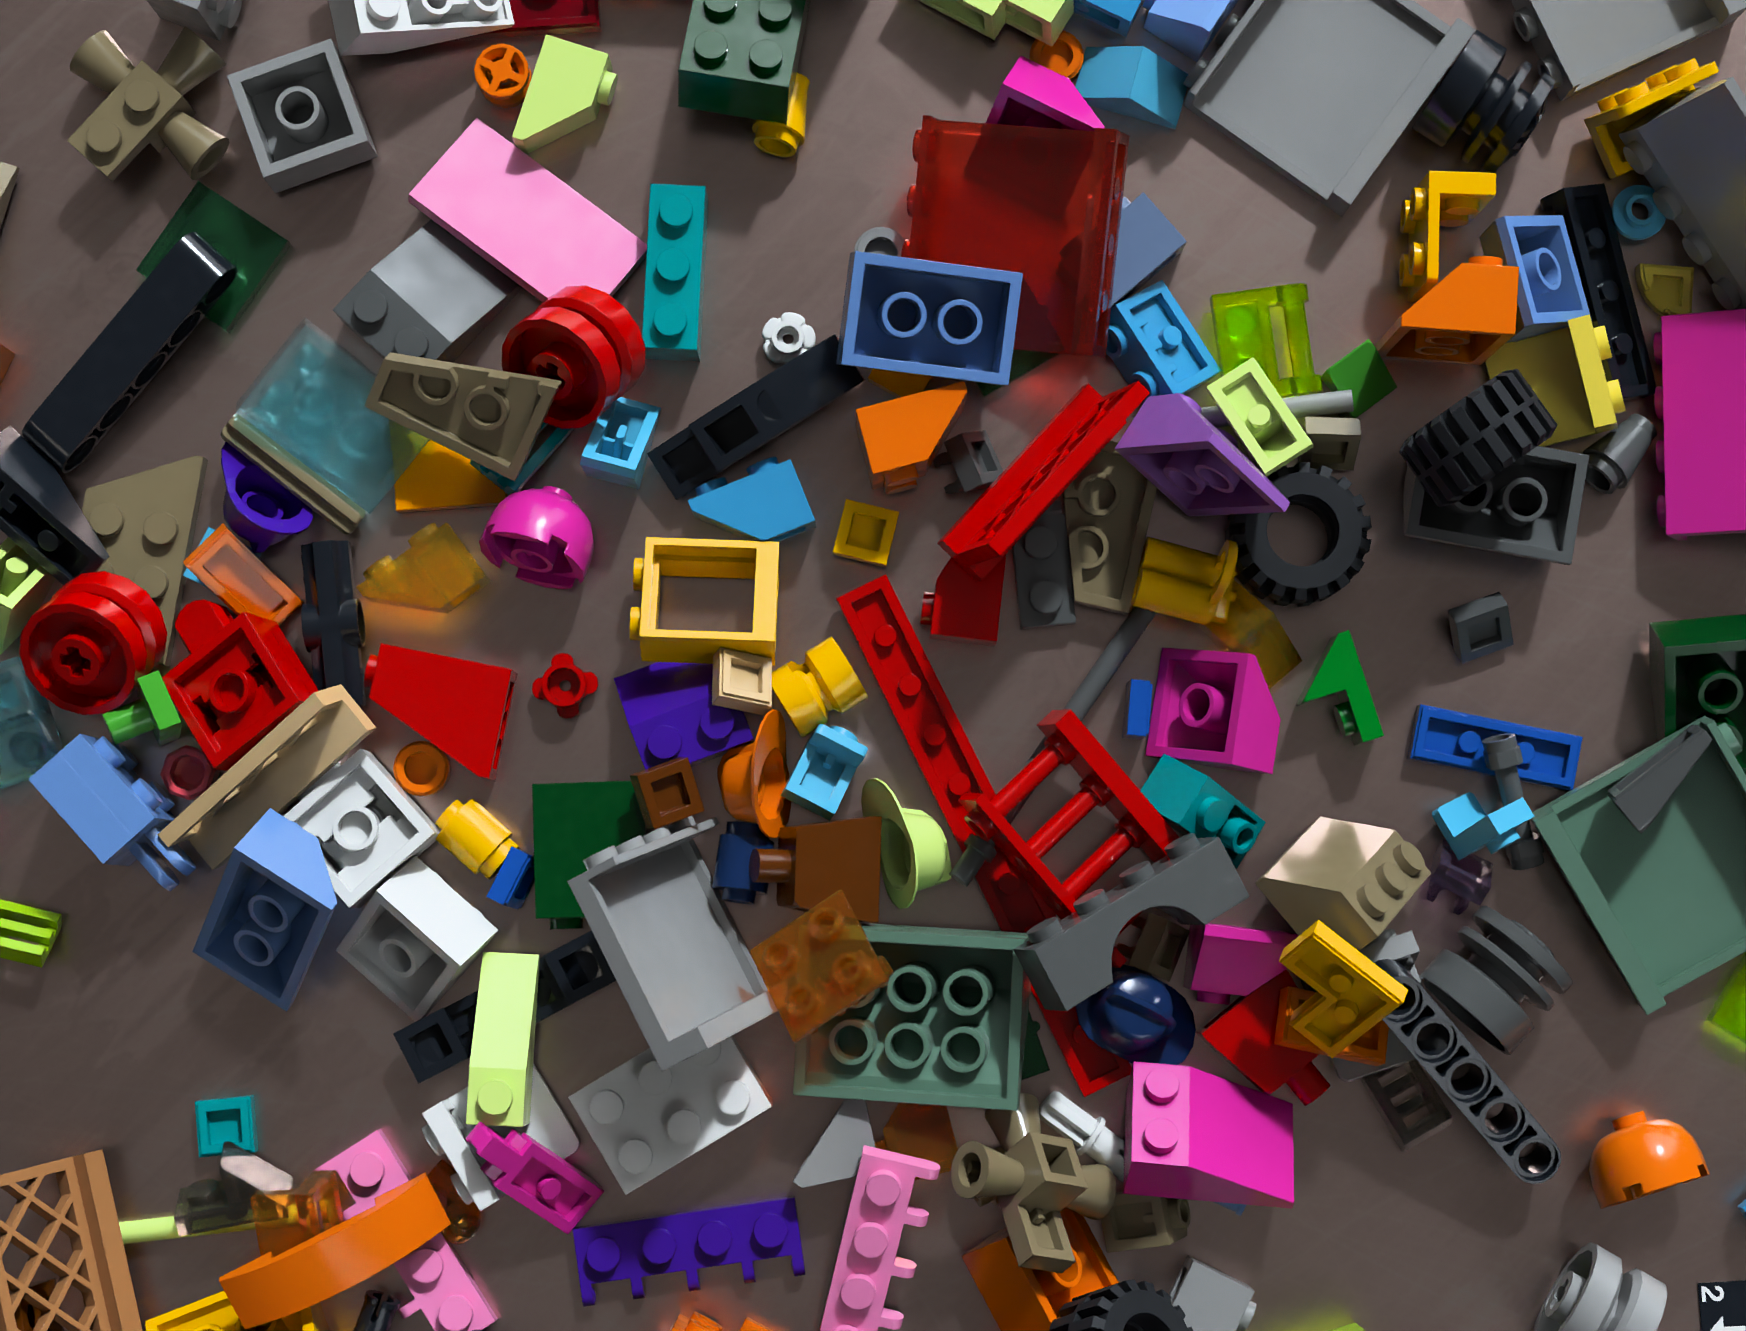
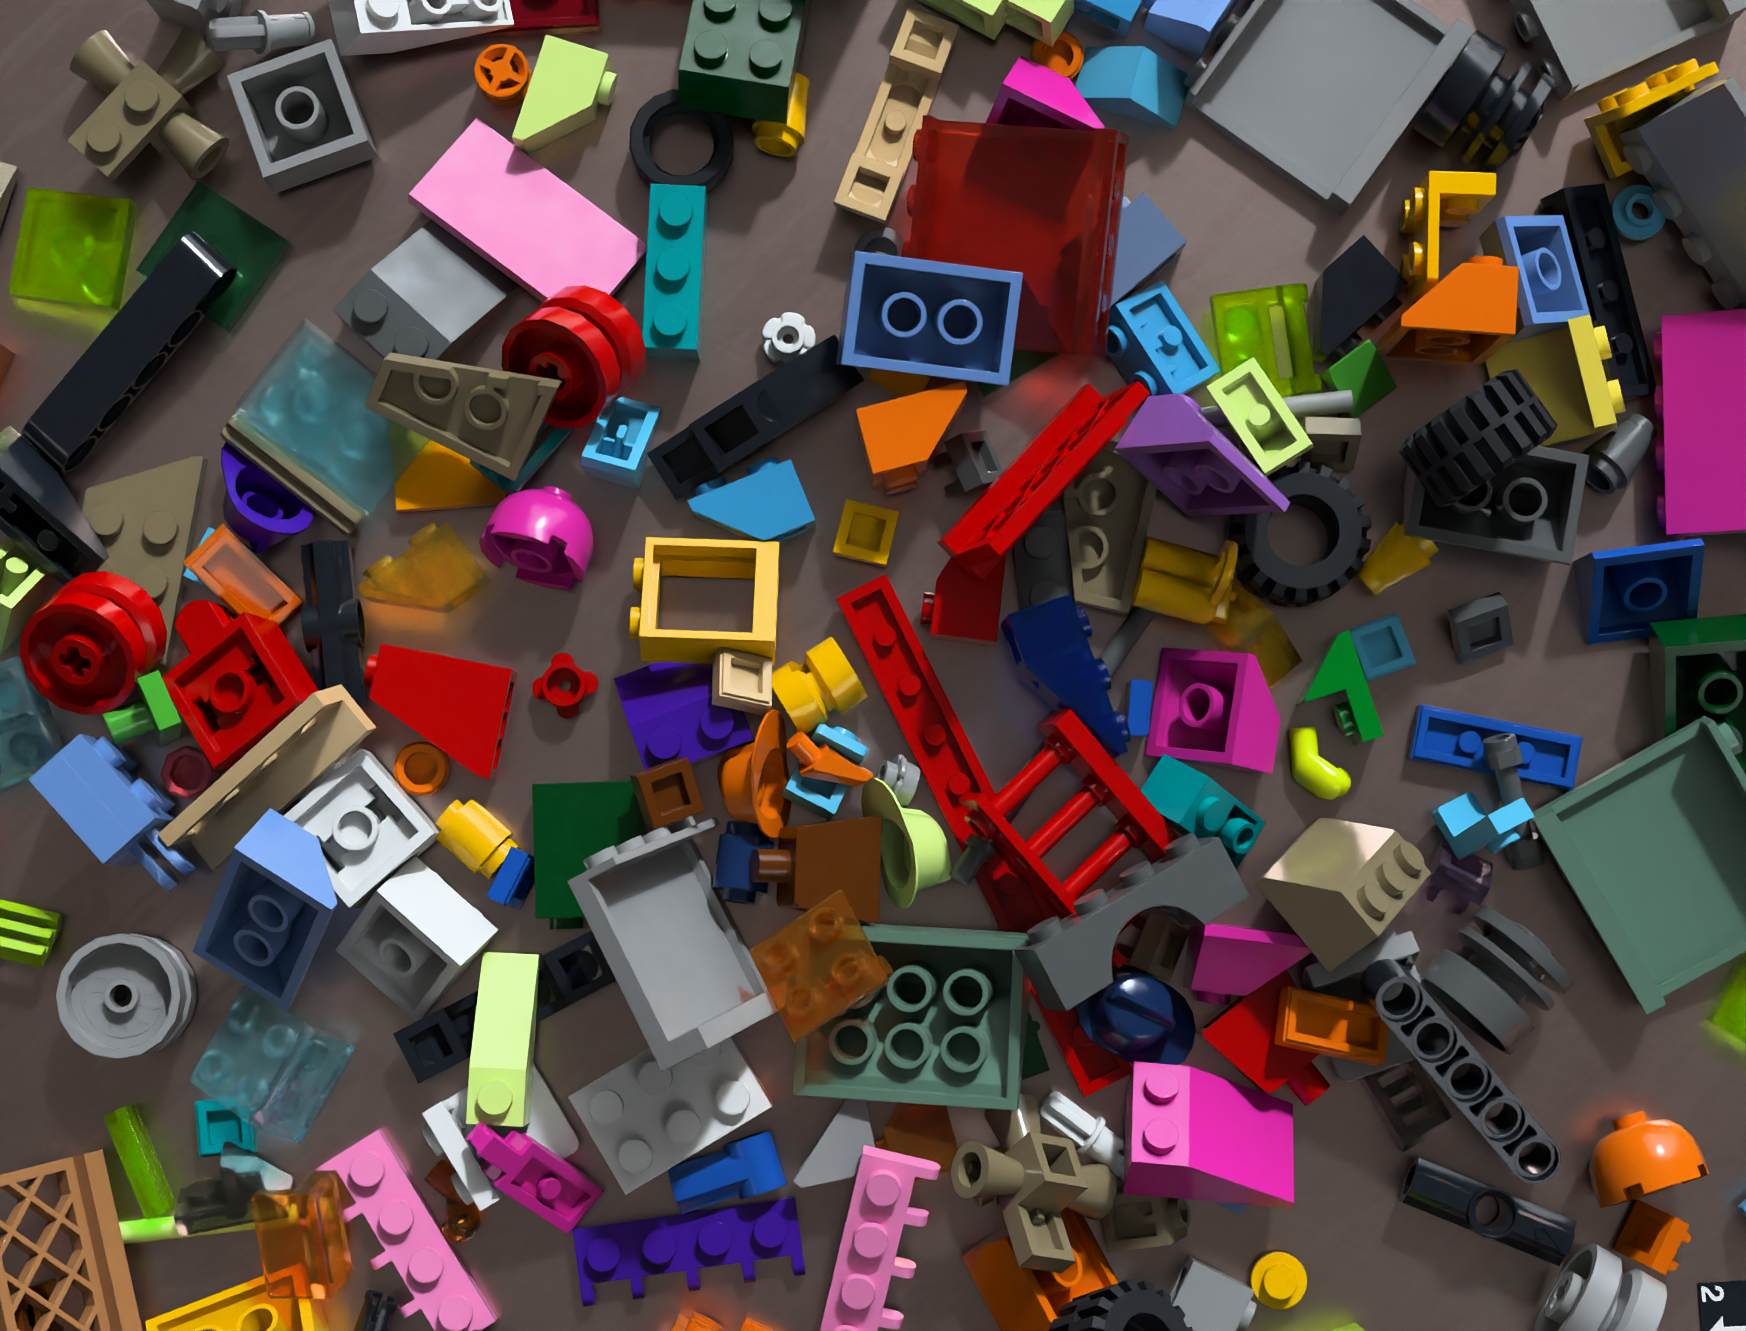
(73, 248): none -> clear neon green plate
(93, 995): none -> light grey wheel
(140, 1161): none -> clear neon green tile
(260, 32): none -> light grey axle
(271, 1066): none -> clear light blue bracket
(337, 1257): orange slope -> none
(652, 114): none -> black tyre
(739, 1169): none -> blue piece
(826, 763): none -> orange bar
(898, 111): none -> tan slope
(900, 777): none -> light grey plate
(1058, 664): none -> clear blue slope
(1278, 1280): none -> yellow plate
(1312, 770): none -> neon yellow arm
(1349, 295): none -> black slope
(1349, 987): yellow tile -> none
(1382, 647): none -> medium azure tile
(1395, 559): none -> yellow cone
(1519, 1222): none -> black piece
(1637, 586): none -> blue slope
(1652, 1237): none -> orange tile
(1653, 782): dark grey slope -> none
(1666, 288): light yellow tile -> none

